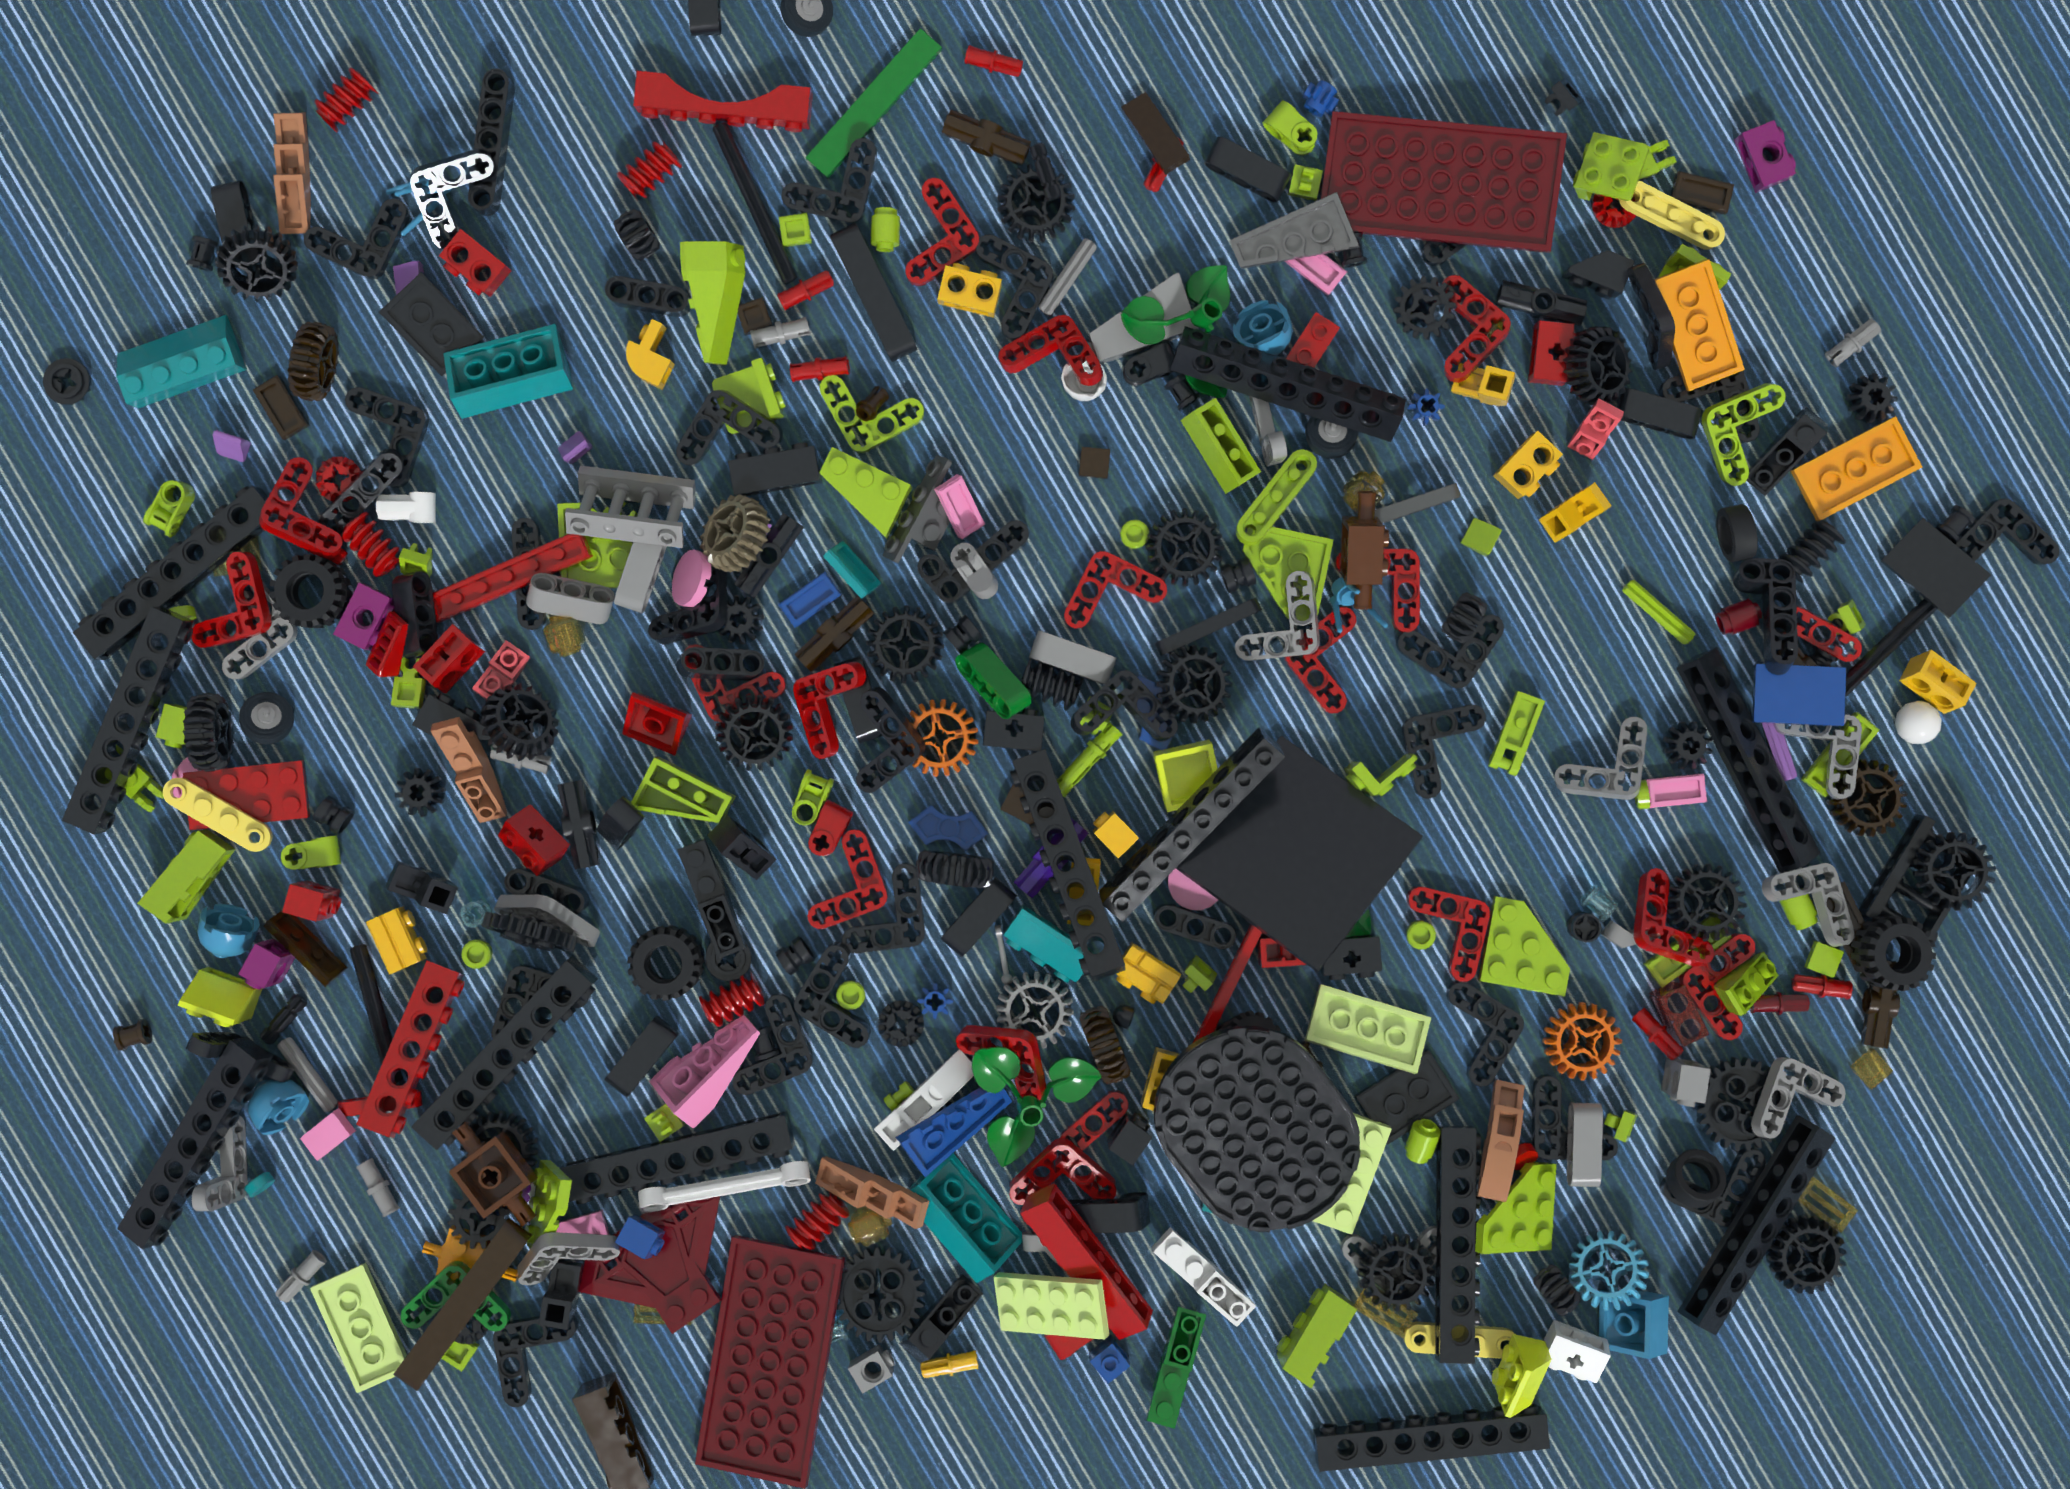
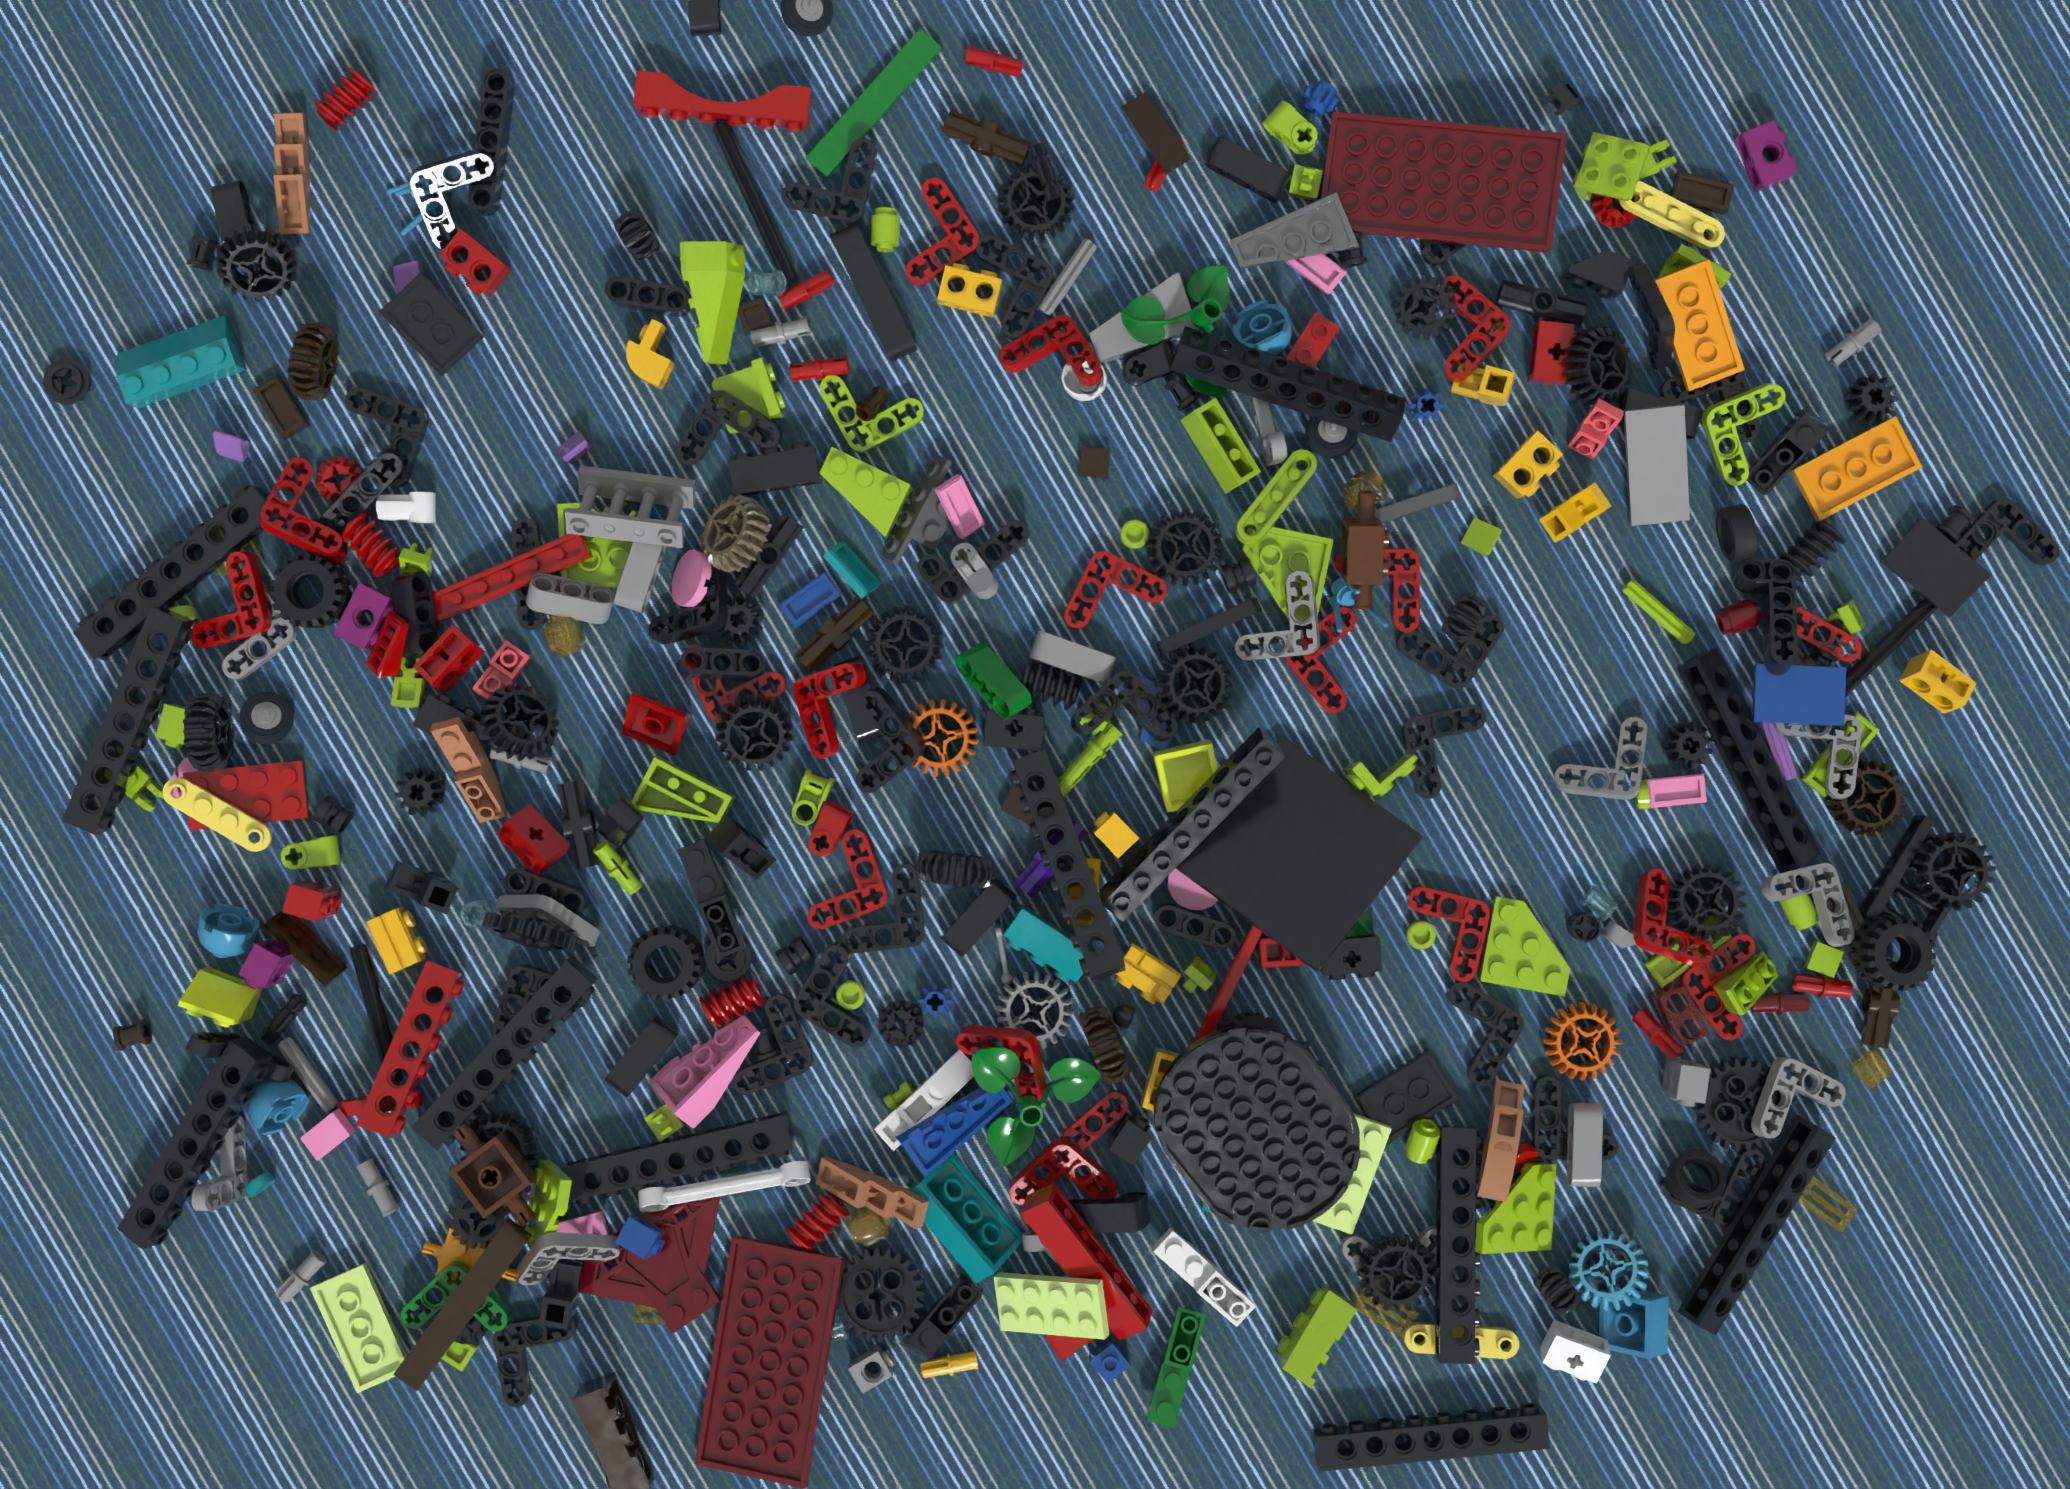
(165, 511): lime piece -> none
(187, 877): lime wedge -> none
(370, 248): black beam -> none
(476, 953): lime tile -> none
(507, 371): teal slope -> none
(627, 879): none -> lime pin
(649, 170): red piece -> none
(766, 282): none -> clear light blue bush
(795, 230): lime tile -> none
(956, 636): black wheel -> none
(962, 829): blue tile -> none
(1368, 1029): yellowish green plate -> none
(1516, 732): lime plate -> none
(1520, 1373): neon yellow slope -> none
(1623, 1125): lime tile -> none
(1657, 464): none -> light grey tile
(1816, 1246): black gear -> none
(1918, 722): white hair -> none

